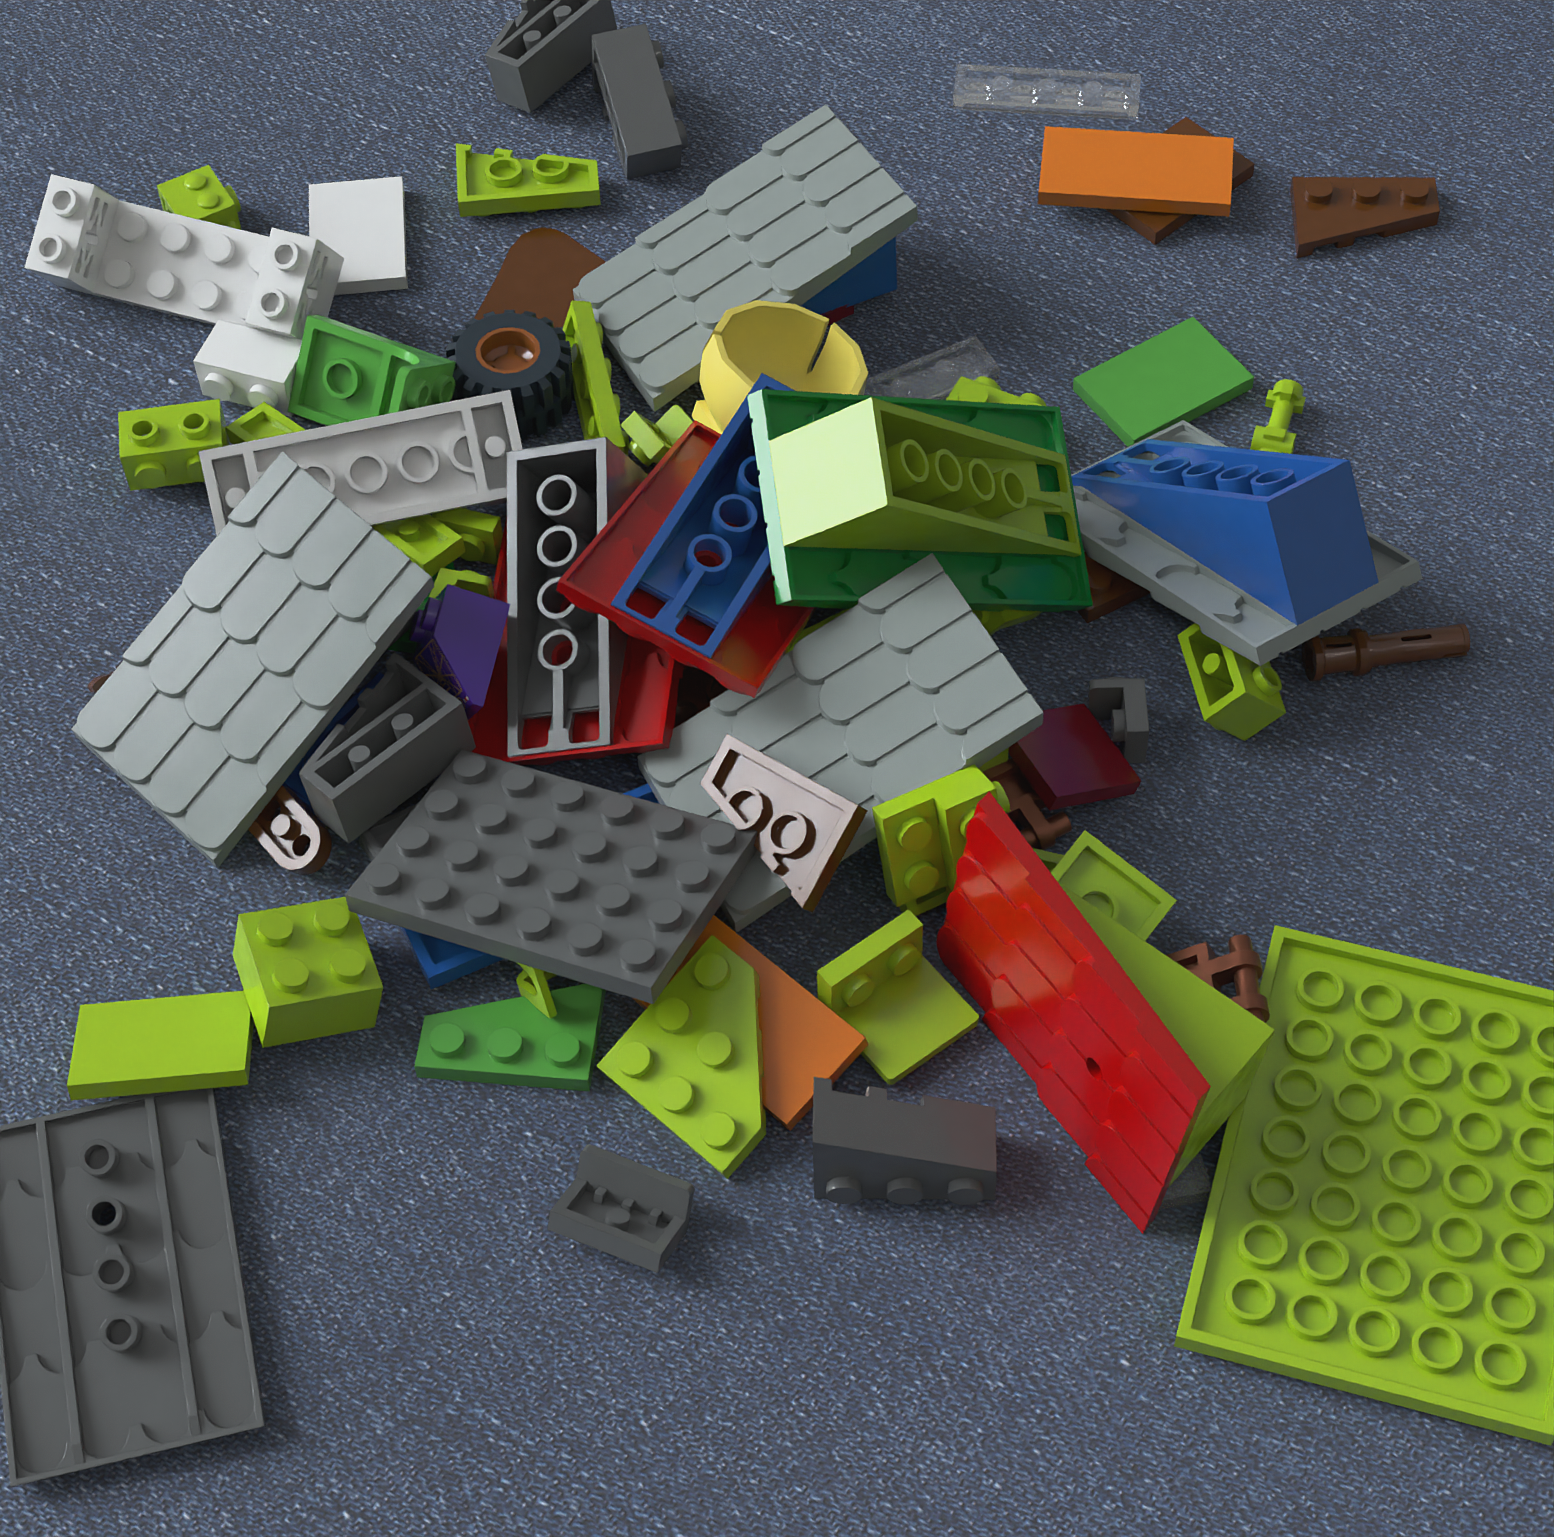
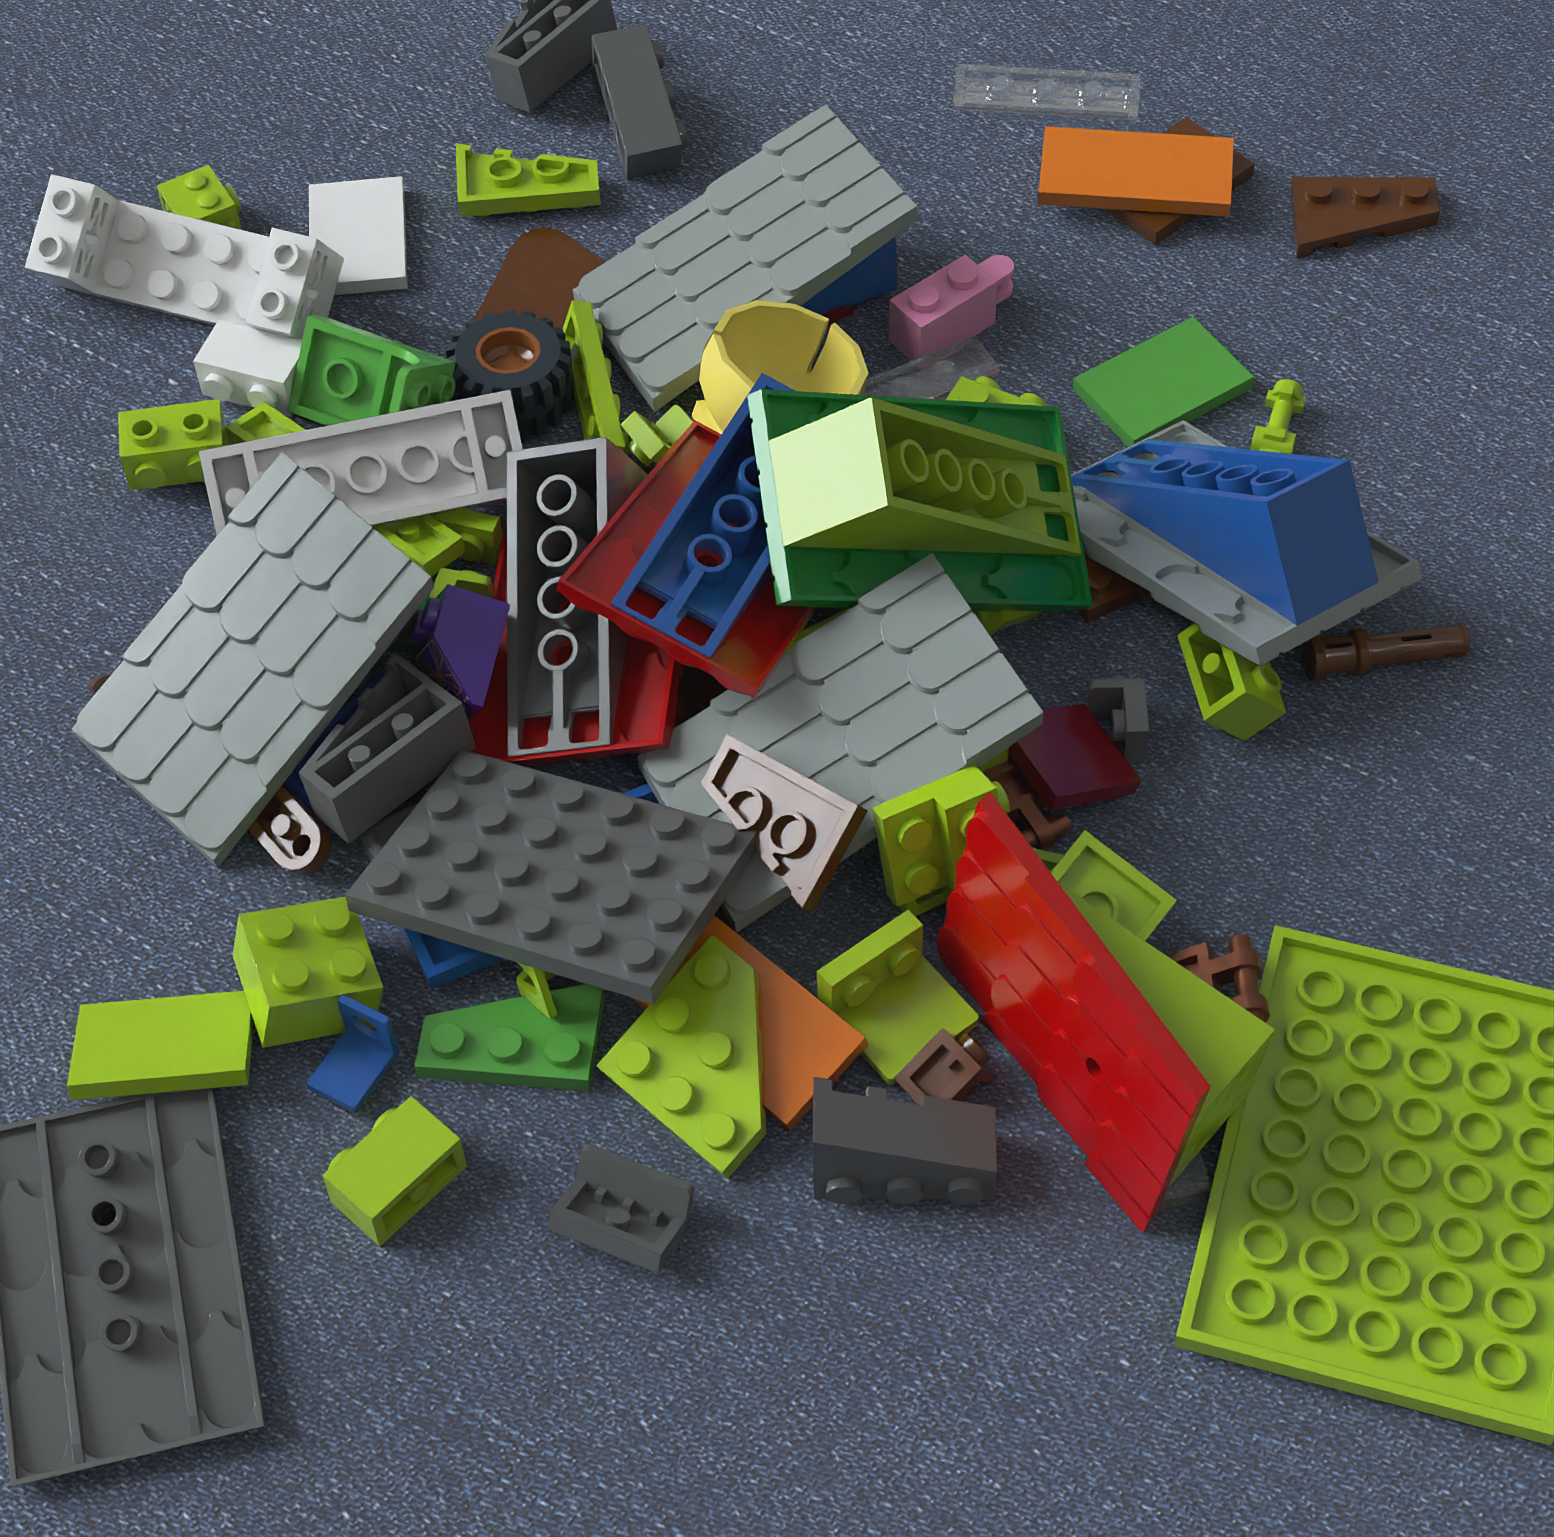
(357, 1058): none -> blue bracket
(394, 1170): none -> lime brick
(946, 1068): none -> reddish brown bracket
(949, 305): none -> bright pink brick

